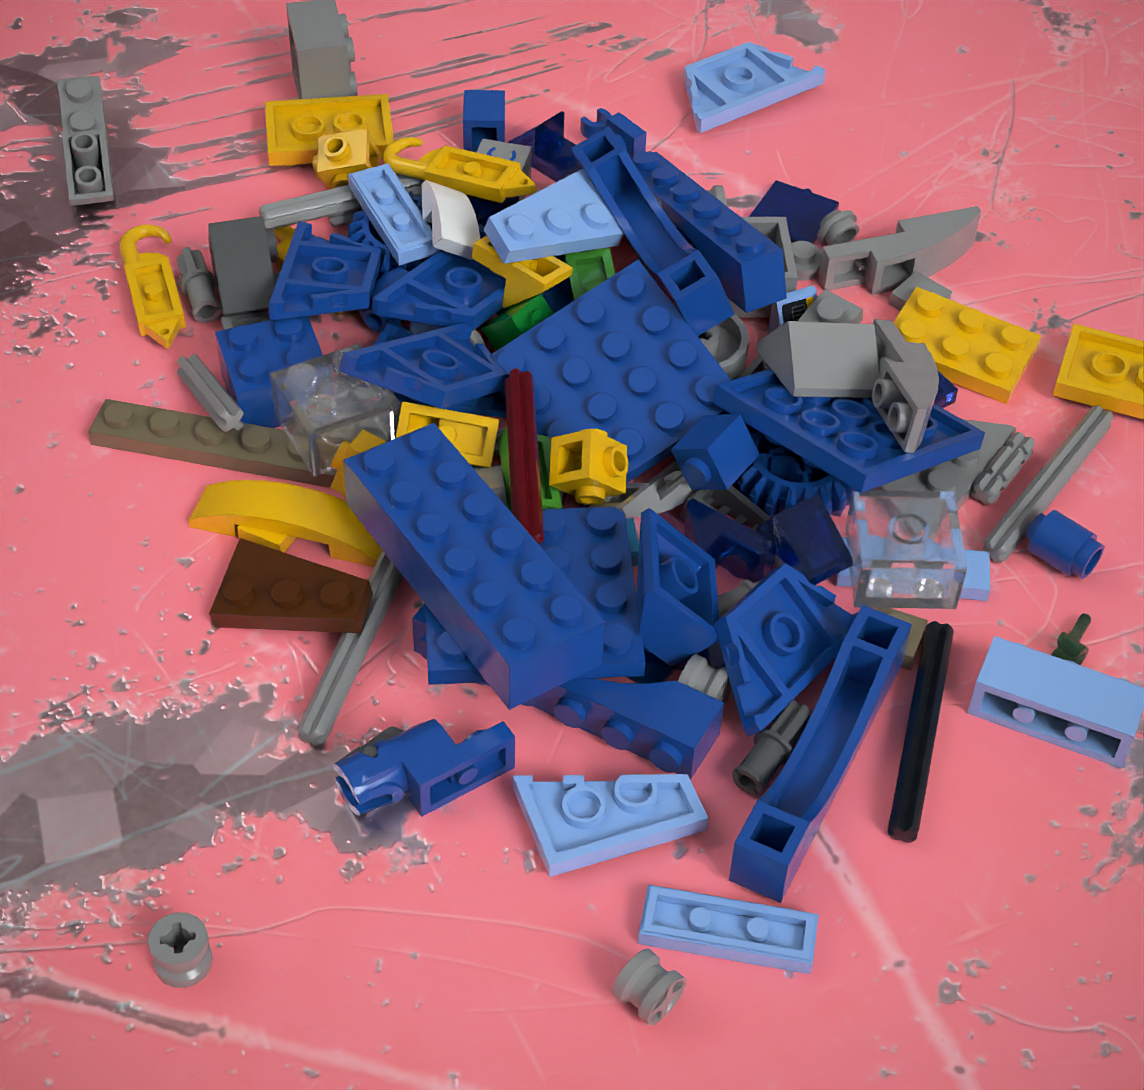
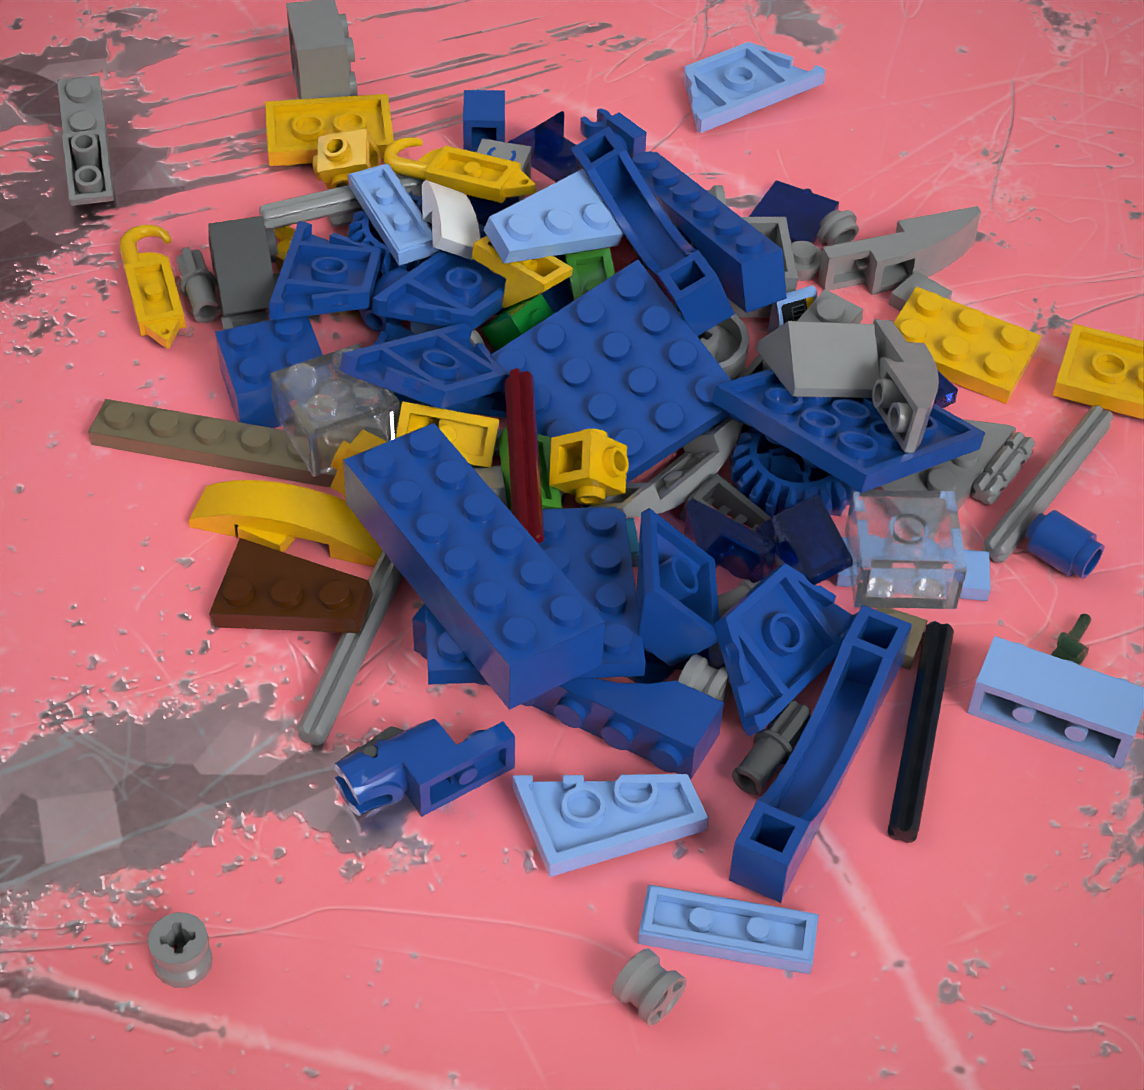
(210, 393): light grey axle -> none
(715, 452): blue brick -> none

